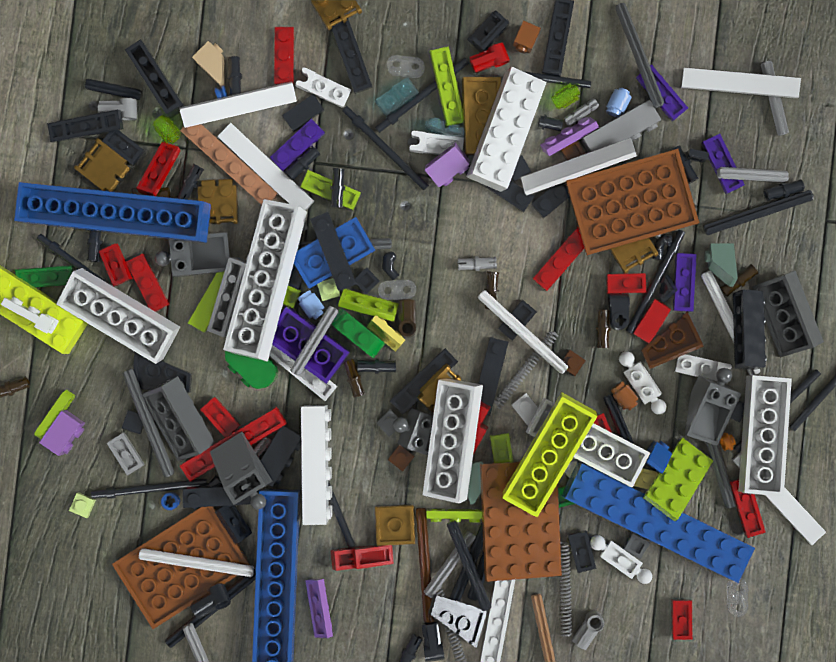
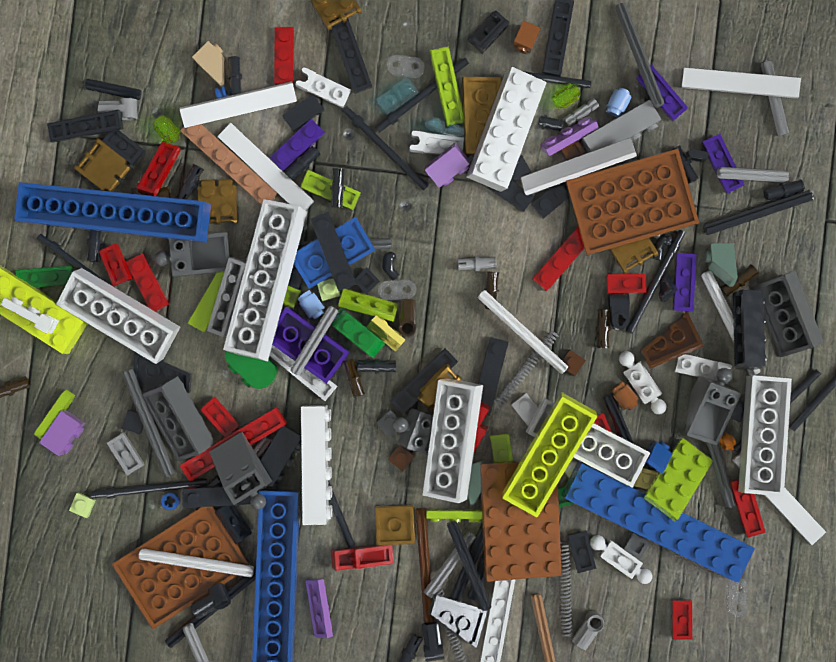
(155, 78): black brick -> none
(493, 57): red piece -> none
(523, 313): black tile -> none
(652, 321): red slope -> none

